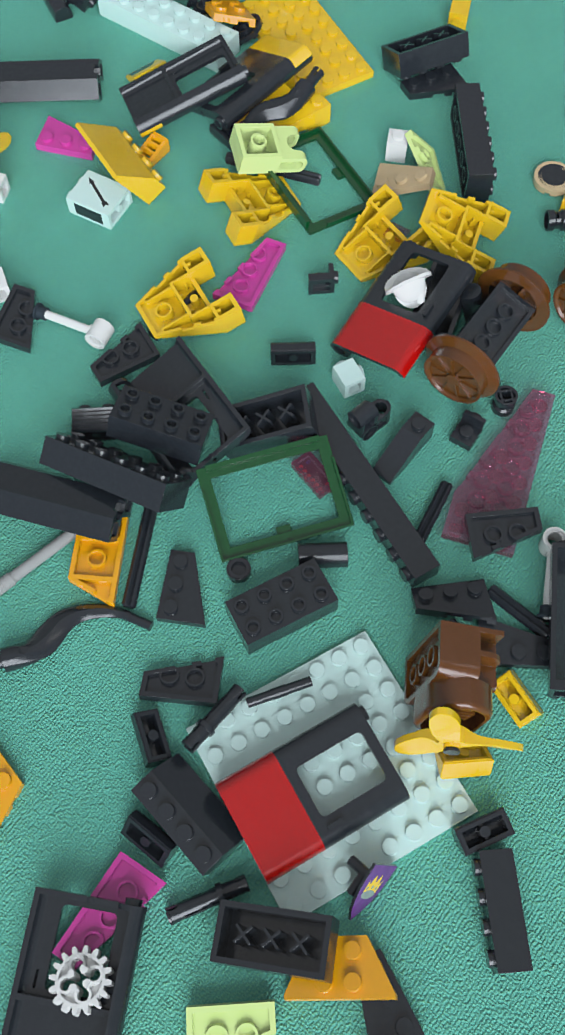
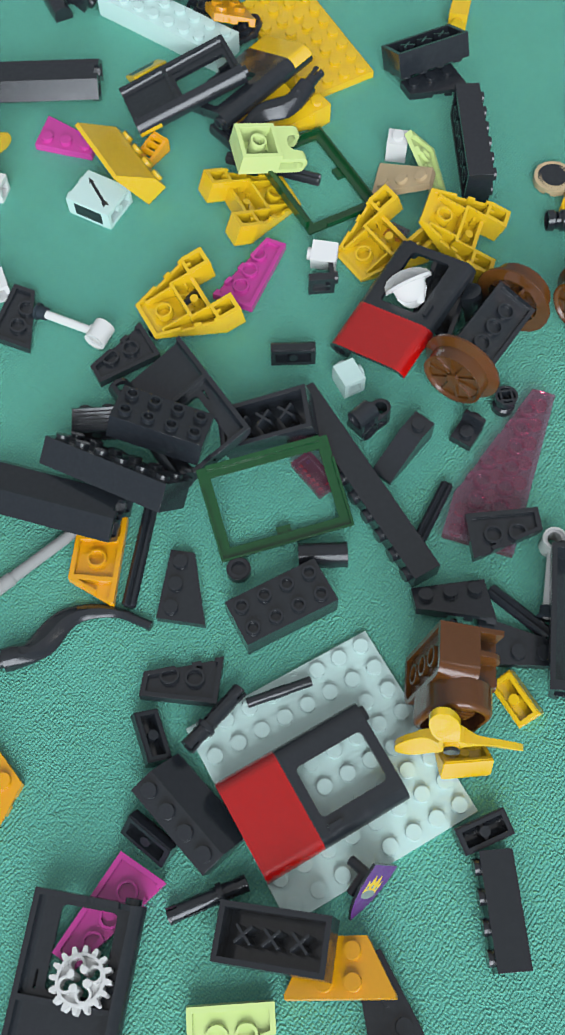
(323, 253): none -> white brick

